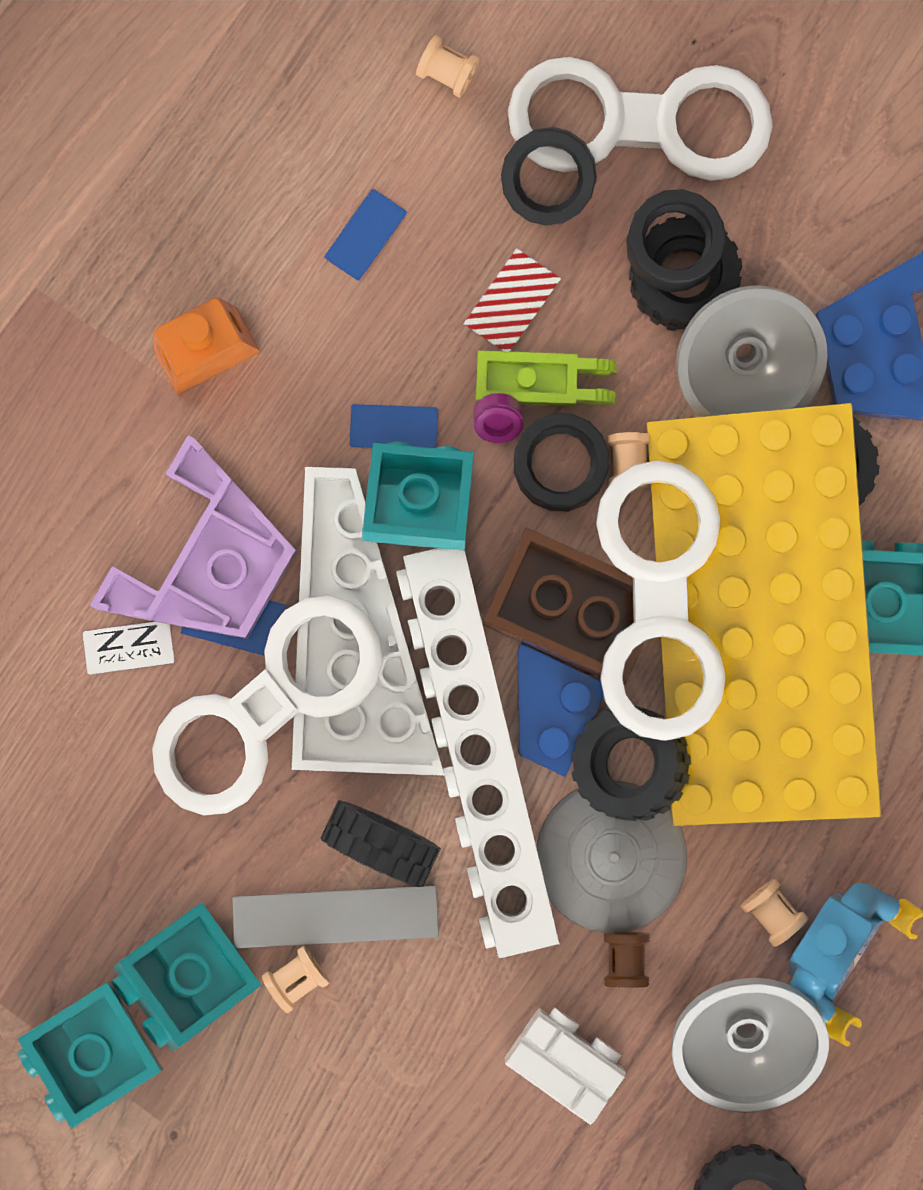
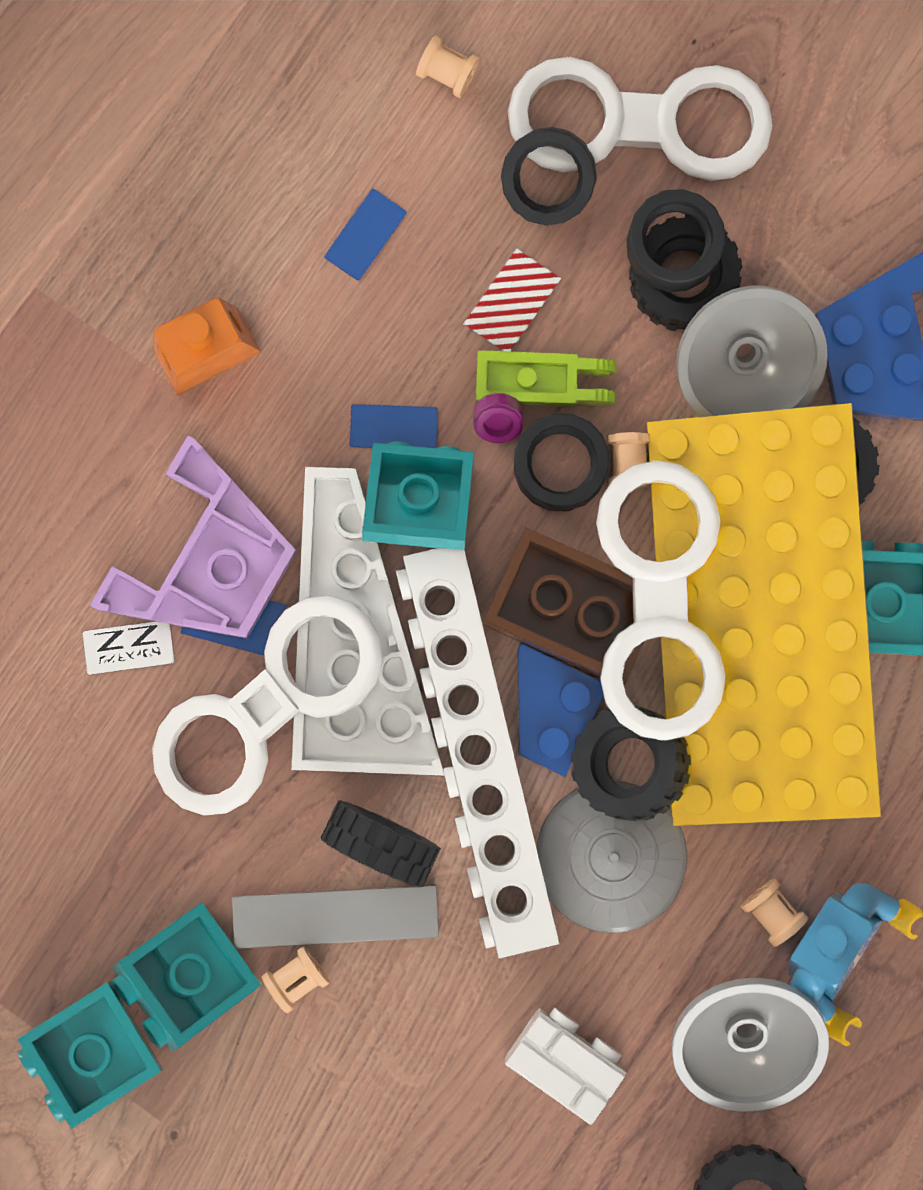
(626, 959): reddish brown bush -> none

